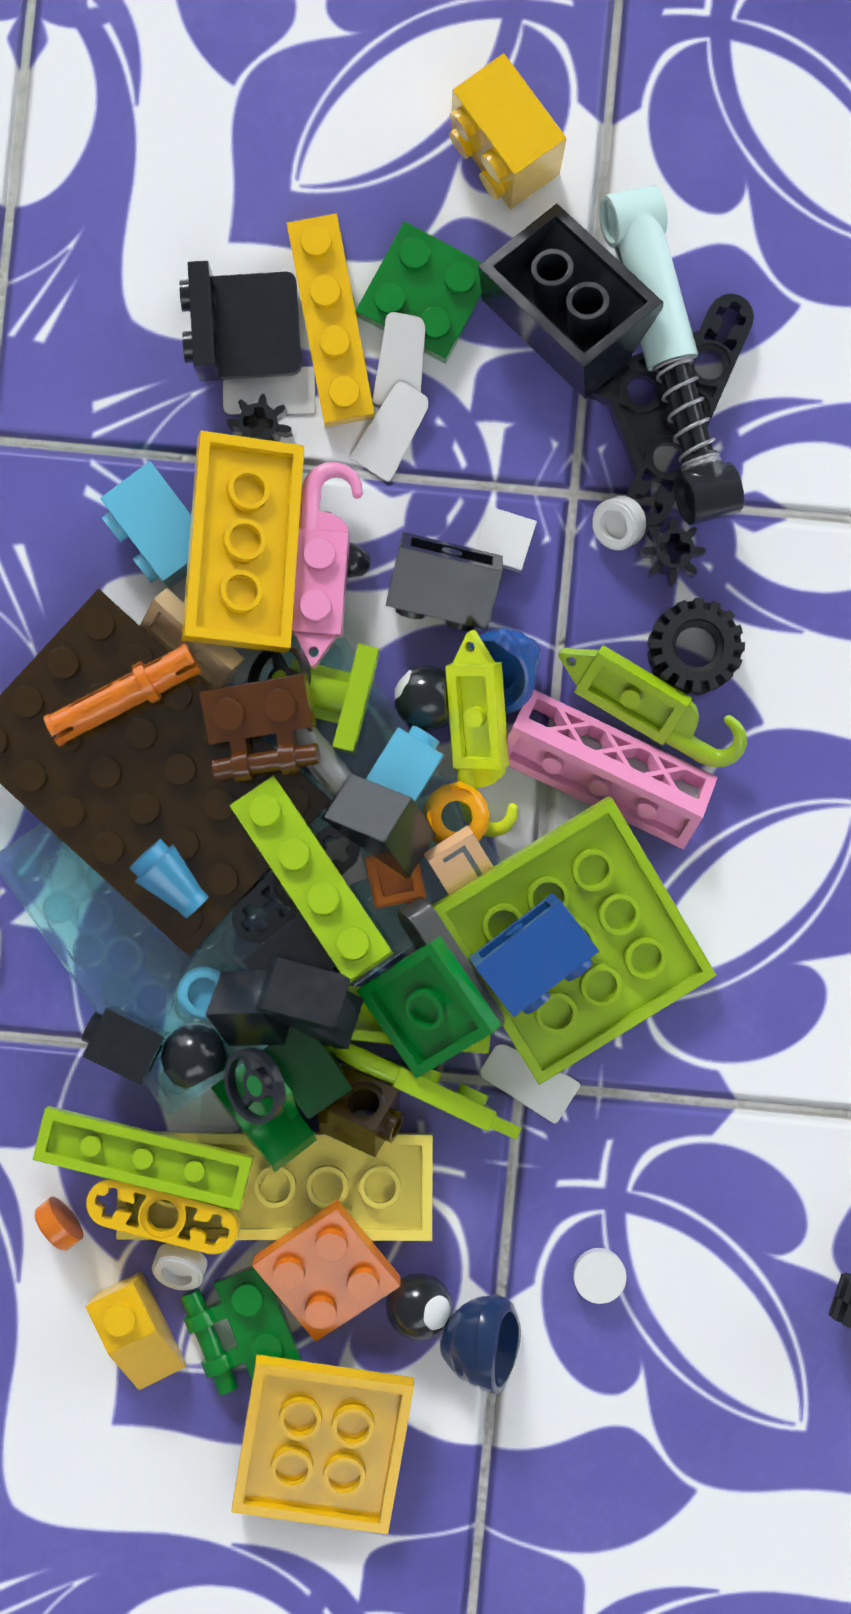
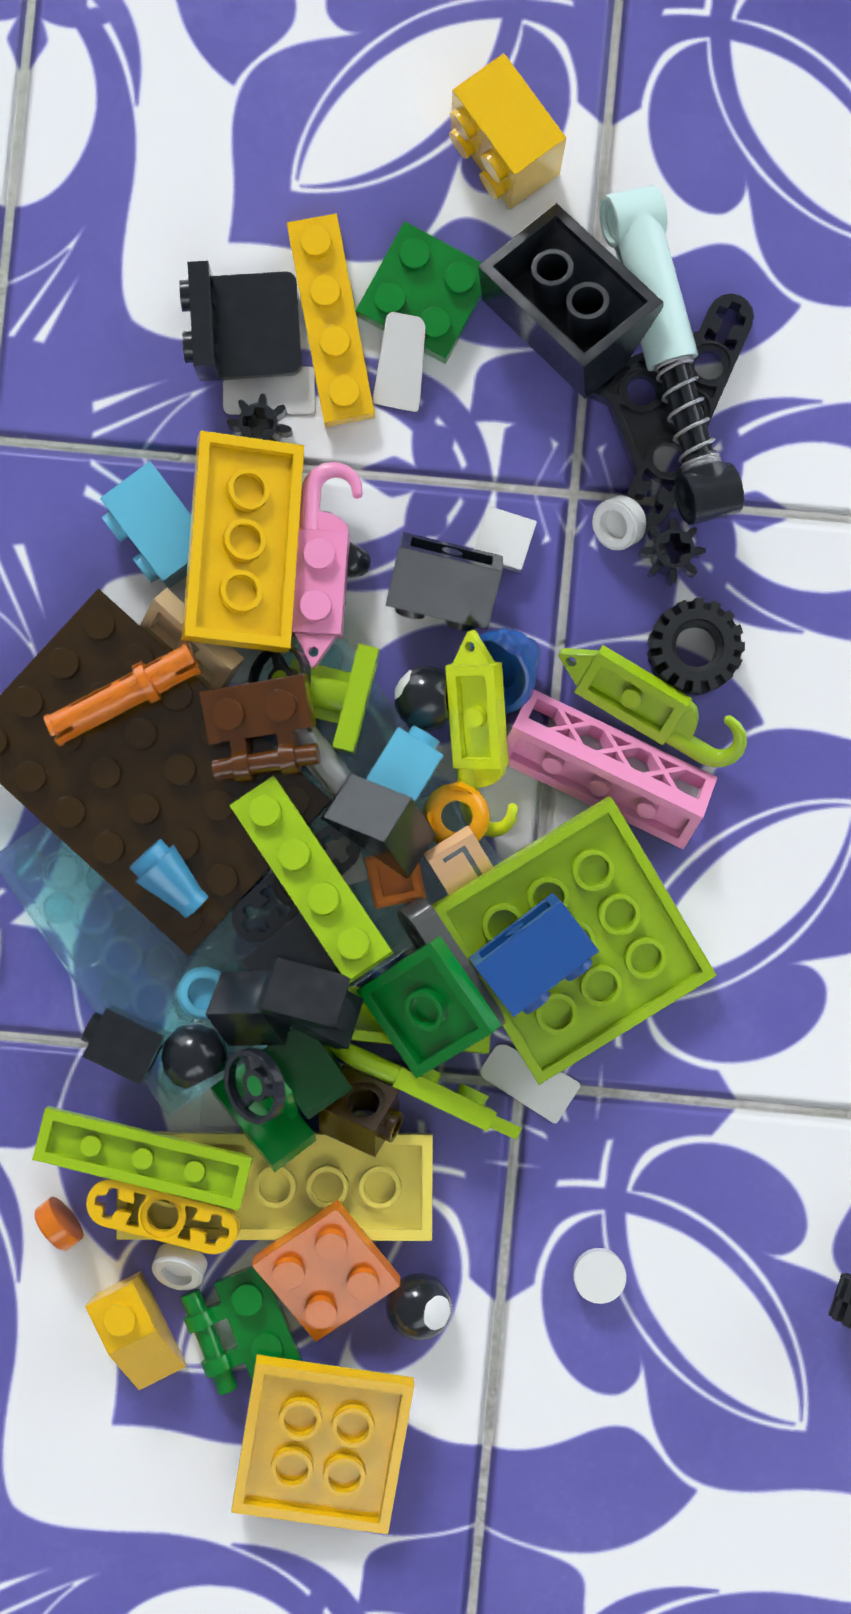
(391, 431): white sticker -> none
(483, 1342): dark blue hat -> none

